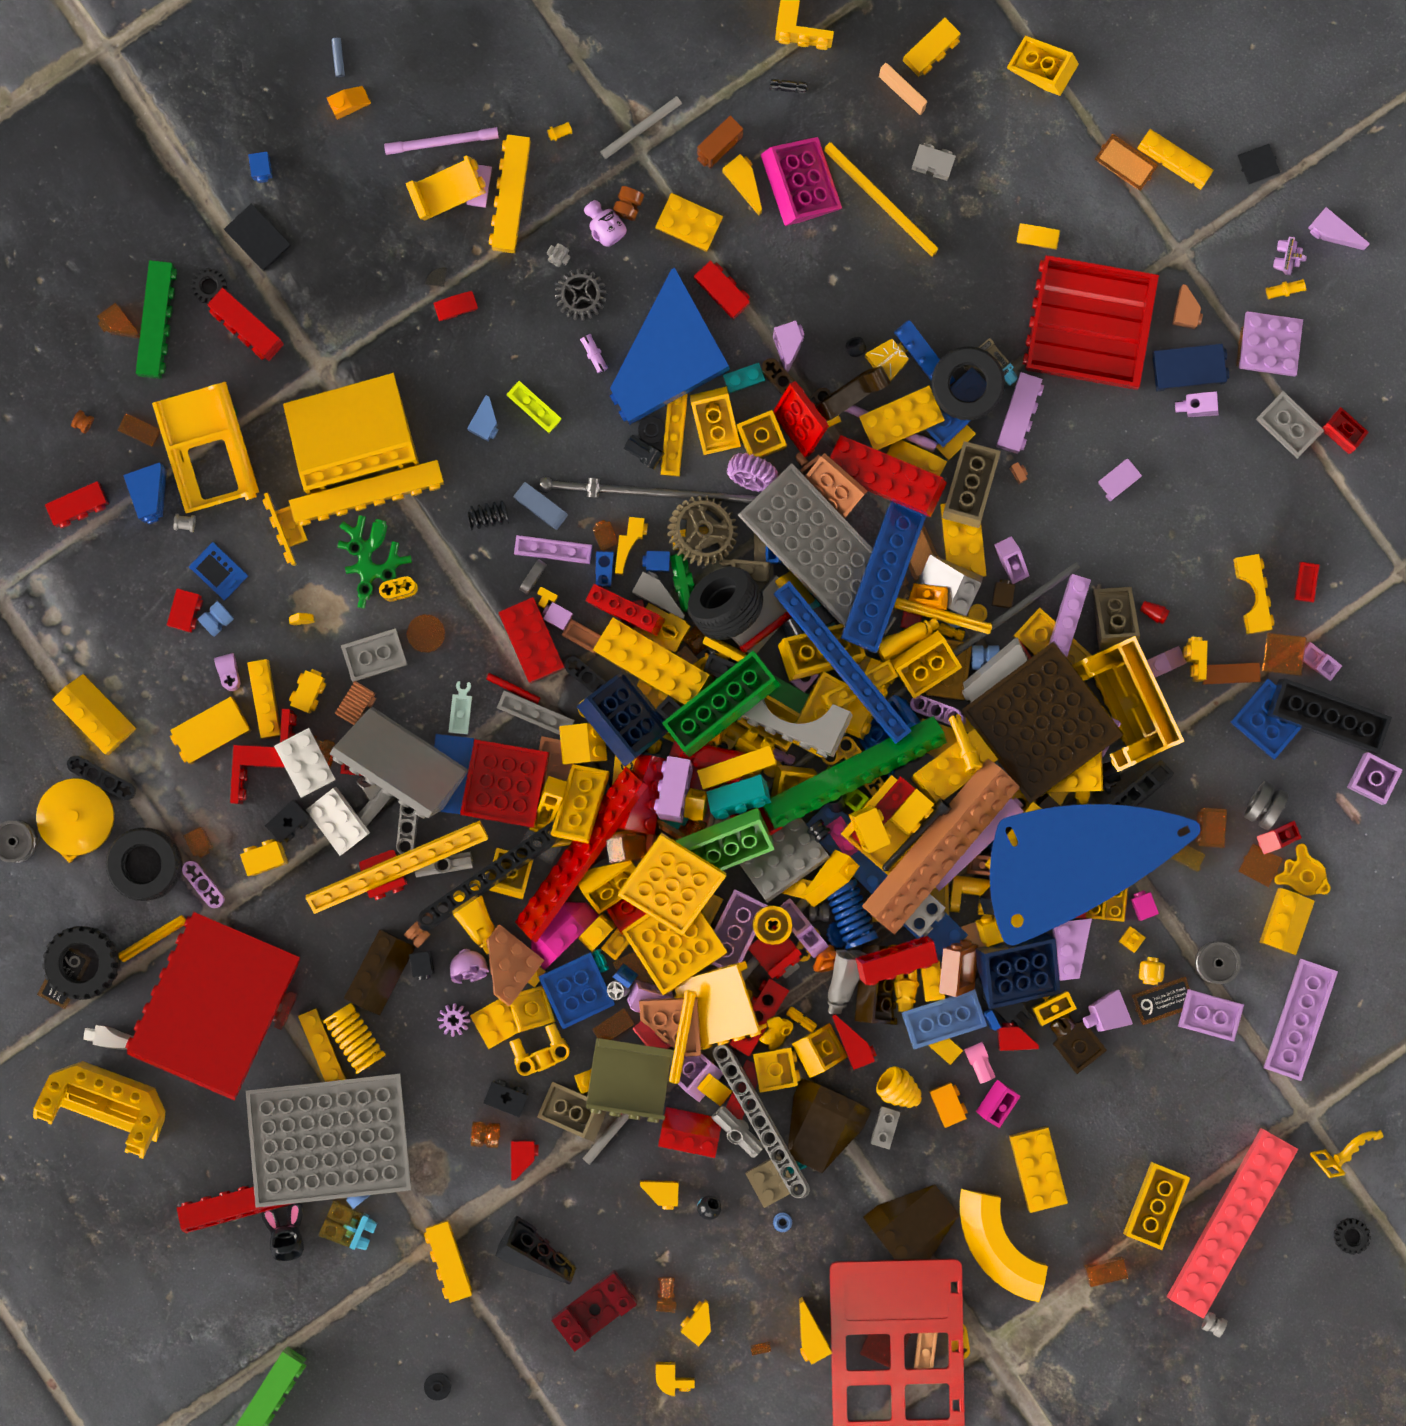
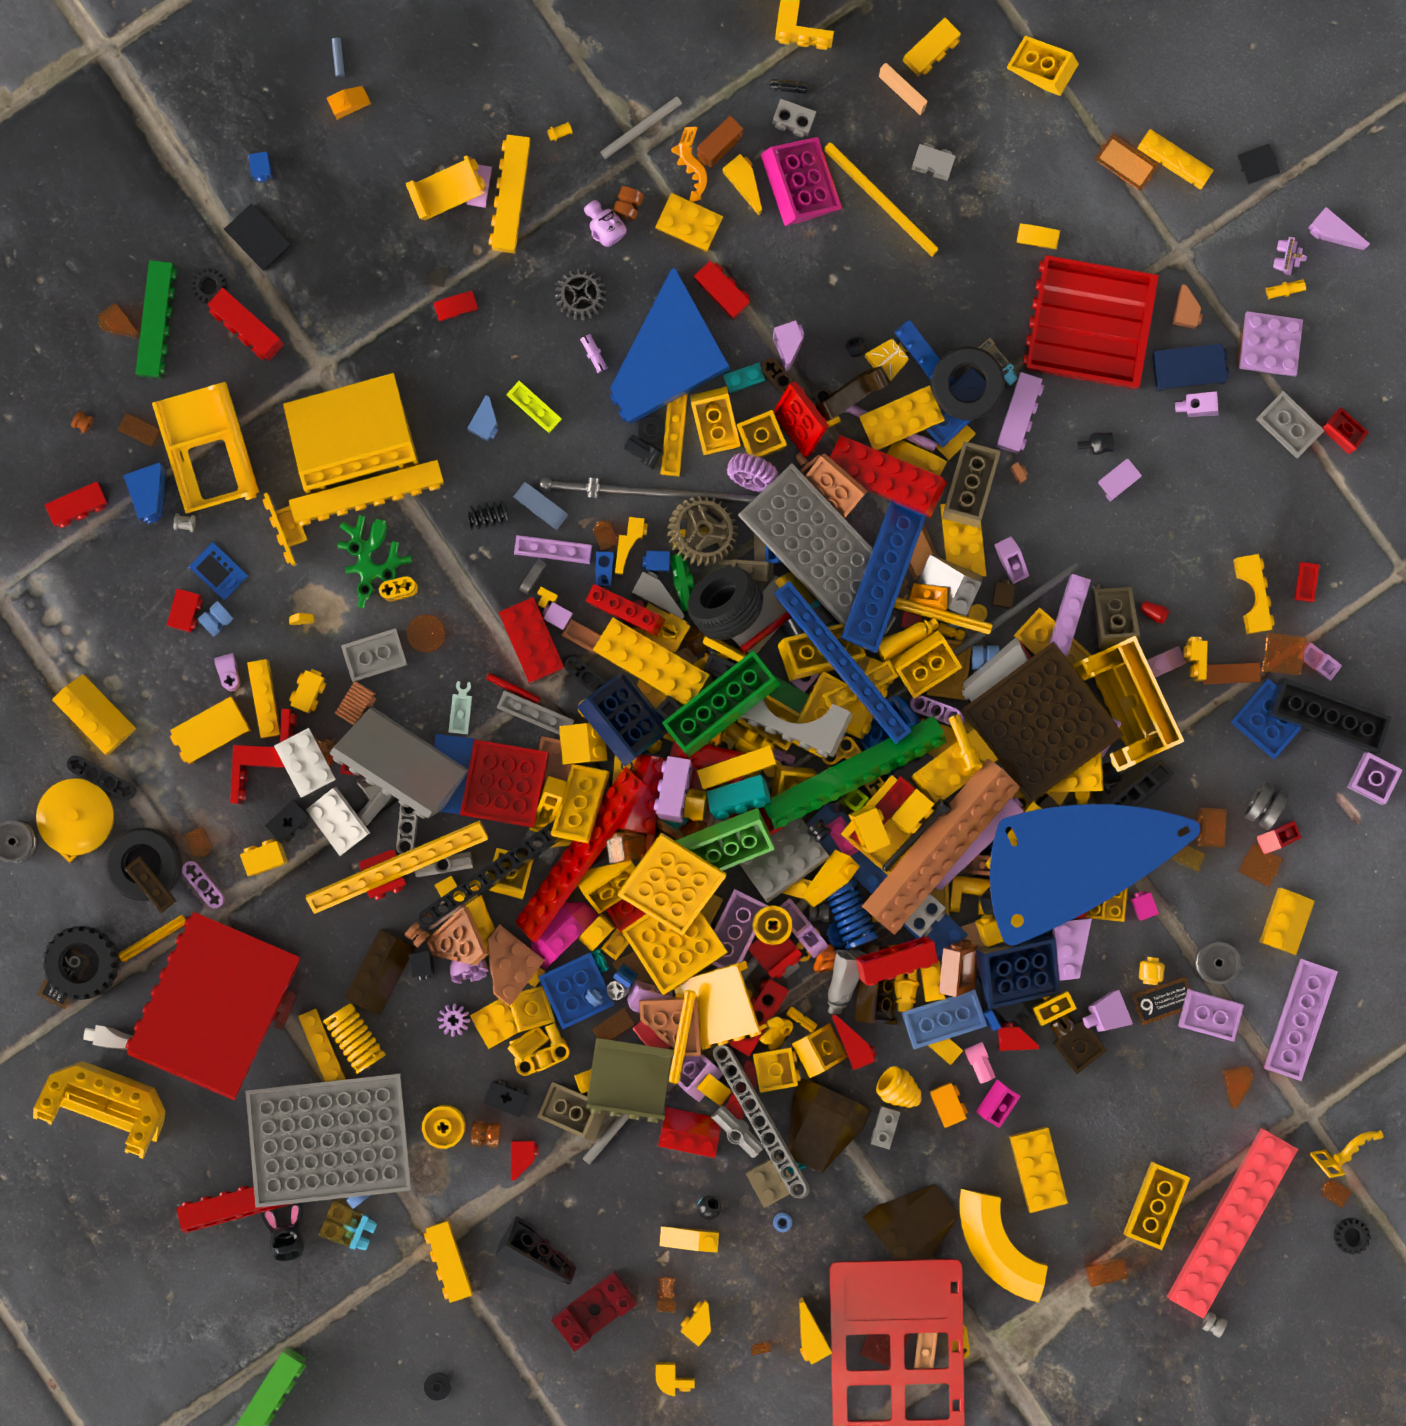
(150, 884): none -> dark brown tile
(400, 147): lavender piece -> none
(435, 1134): none -> yellow wheel
(445, 886): none -> yellow tile
(458, 939): none -> nougat plate
(528, 1044): none -> yellow tile
(558, 255): light grey gear -> none
(594, 997): none -> medium blue plate
(662, 1192): yellow slope -> none
(689, 1239): none -> yellow slope
(692, 163): none -> light orange piece
(796, 113): none -> light grey brick
(1098, 443): none -> black piece
(1131, 939): yellow tile -> none
(1237, 1084): none -> clear orange slope
(1305, 874): yellow tile -> none
(1335, 1192): none -> clear orange bracket

